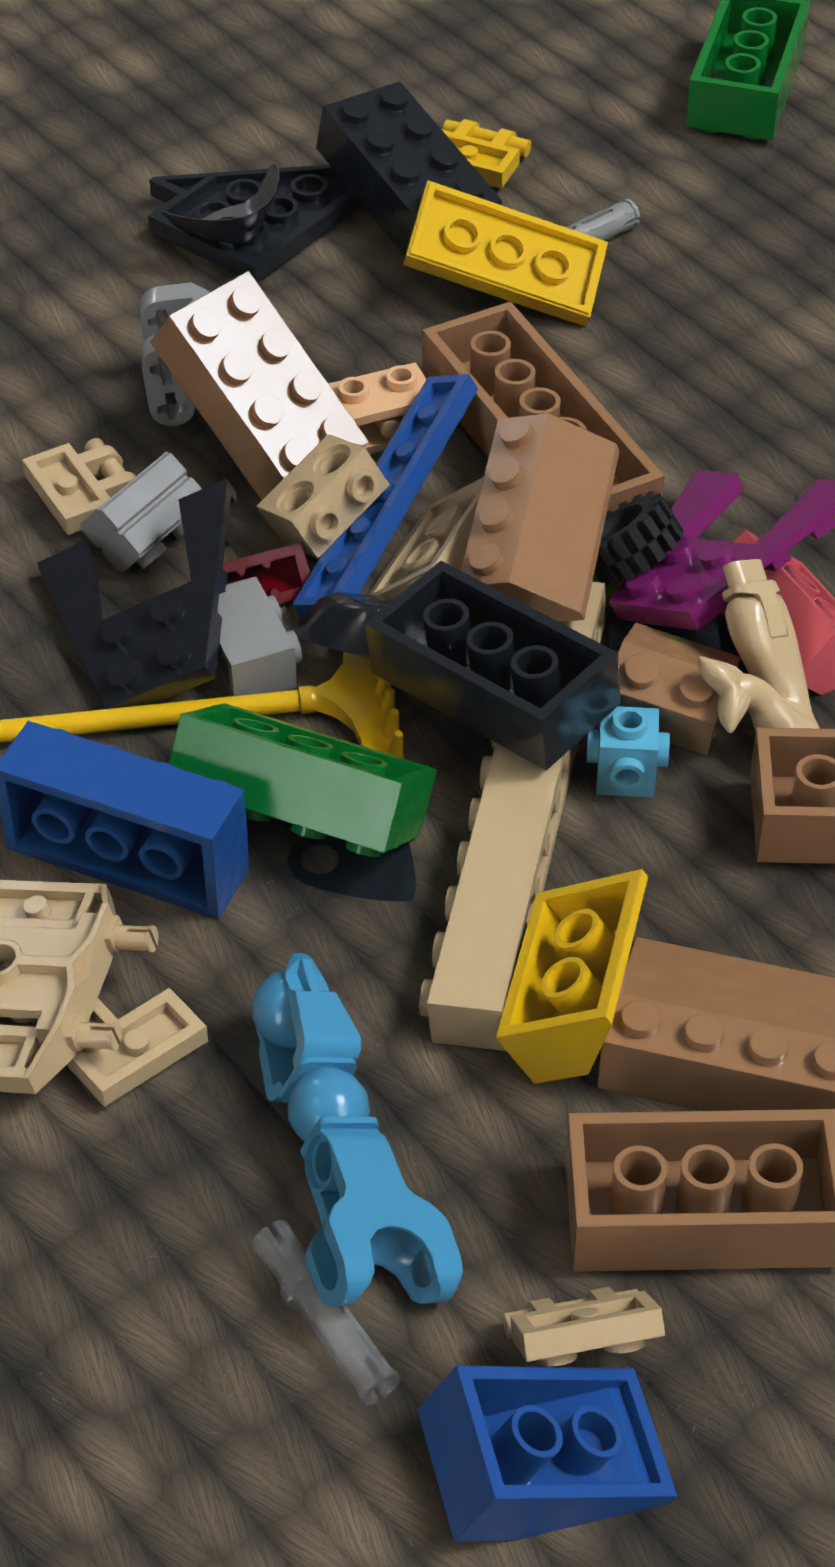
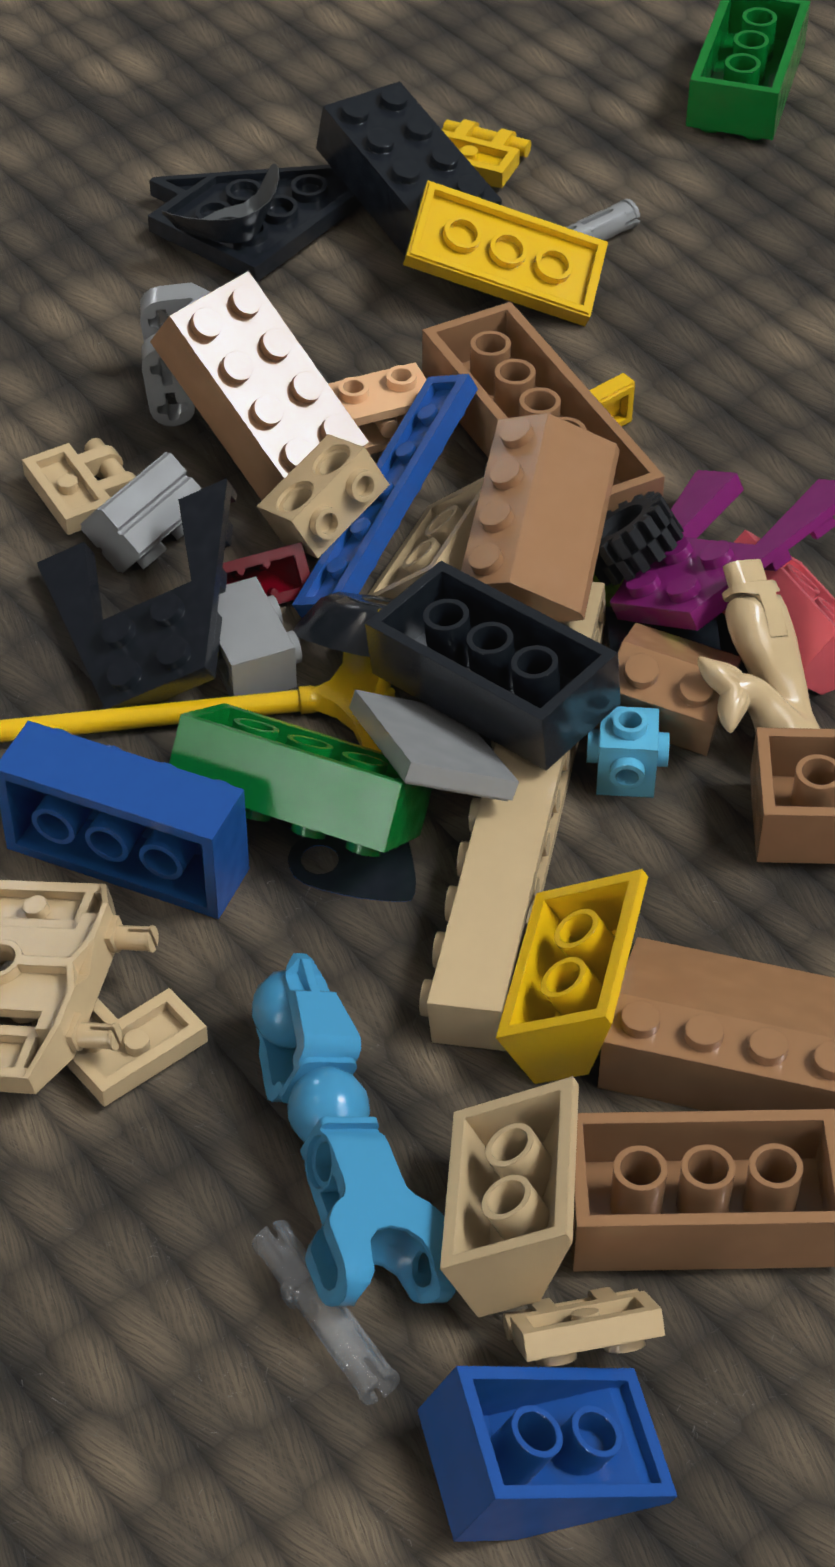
(432, 747): none -> light grey tile
(510, 1196): none -> tan slope
(617, 397): none -> yellow tile

